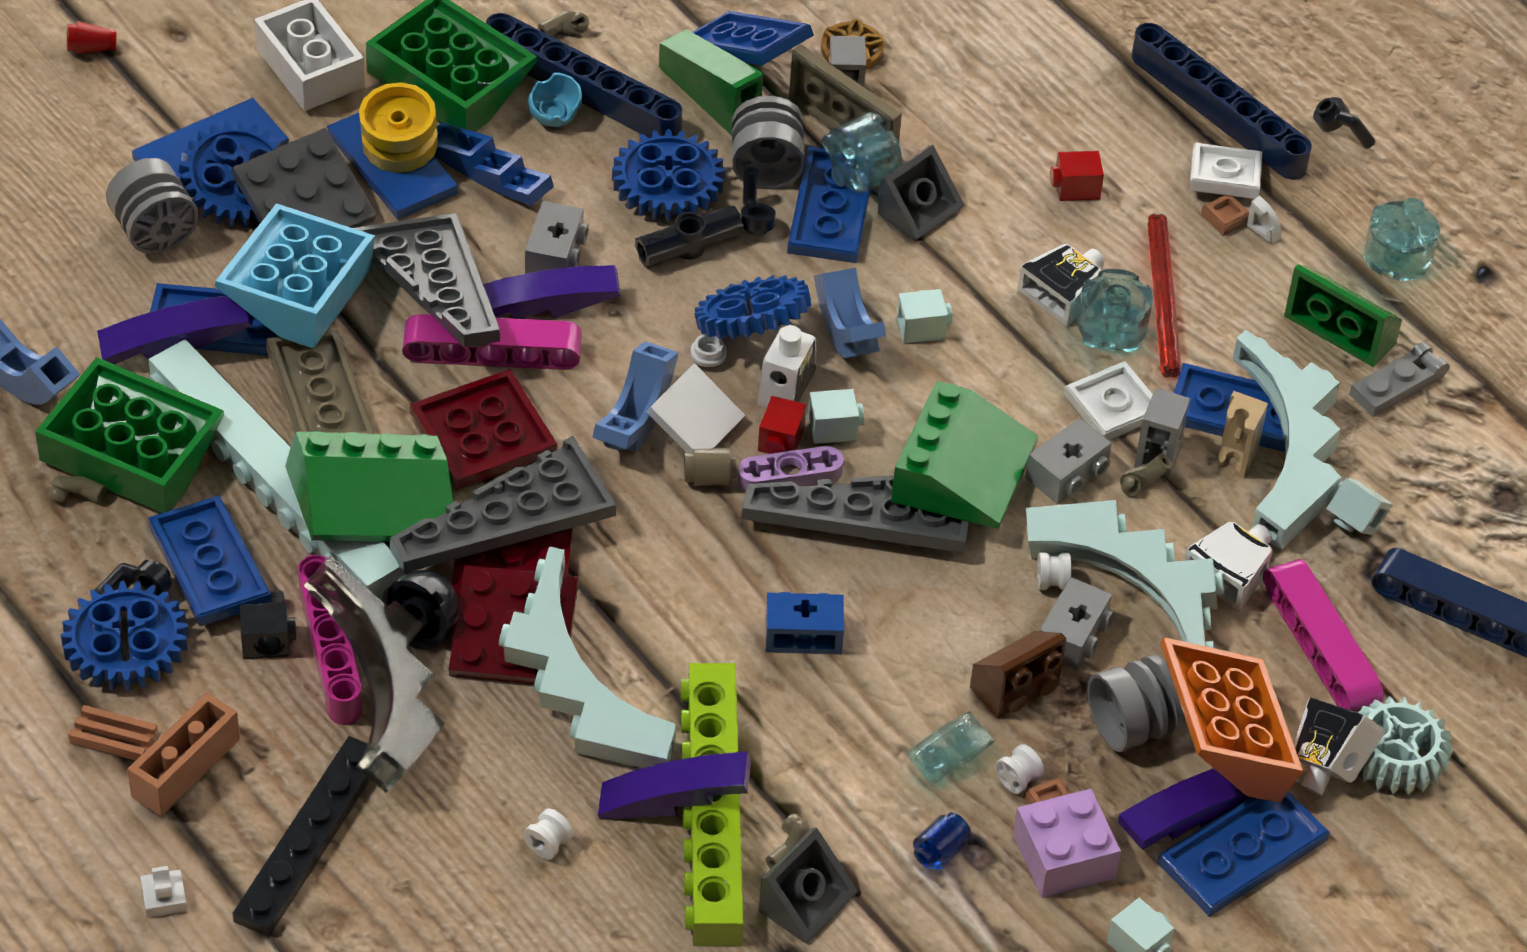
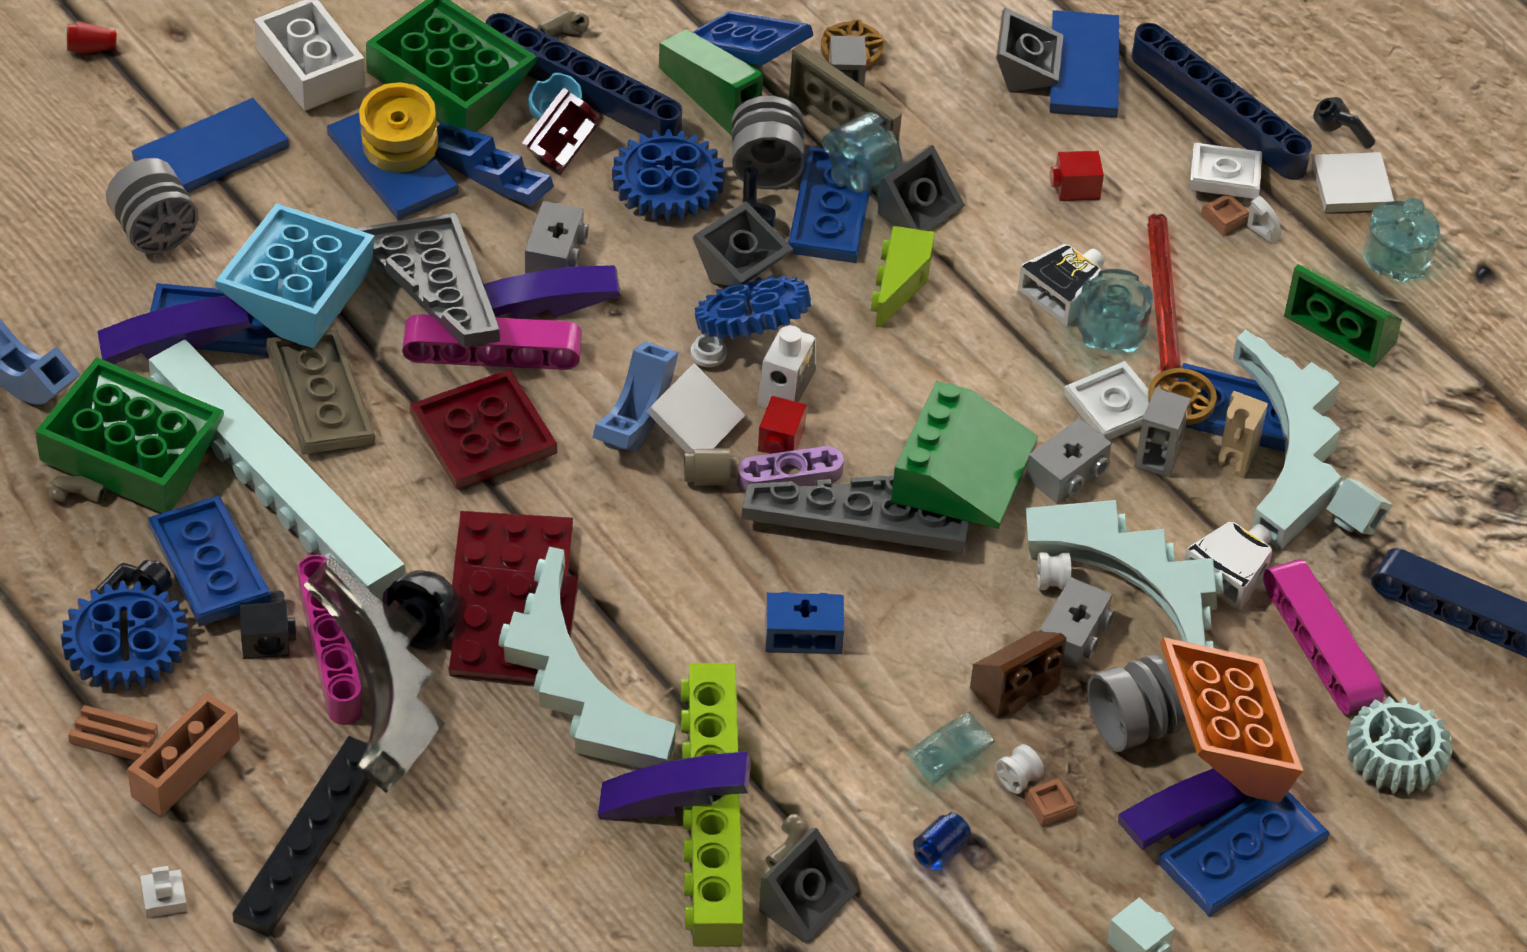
(222, 198): blue gear -> none
(307, 178): dark grey plate -> none
(367, 483): green slope -> none
(517, 506): dark grey wing -> none
(548, 834): white wheel -> none
(561, 130): none -> dark red hinge
(689, 235): black piece -> none
(739, 246): none -> dark grey slope
(834, 416): light aqua brick -> none
(845, 314): medium blue arch -> none
(905, 272): none -> lime slope
(923, 316): light aqua brick -> none
(1028, 52): none -> dark grey slope
(1066, 843): lavender brick -> none
(1088, 64): none -> blue tile
(1141, 477): dark tan arm -> none
(1187, 390): none -> pearl gold wheel
(1334, 743): torso -> none
(1351, 181): none -> white tile
(1399, 379): light grey plate -> none

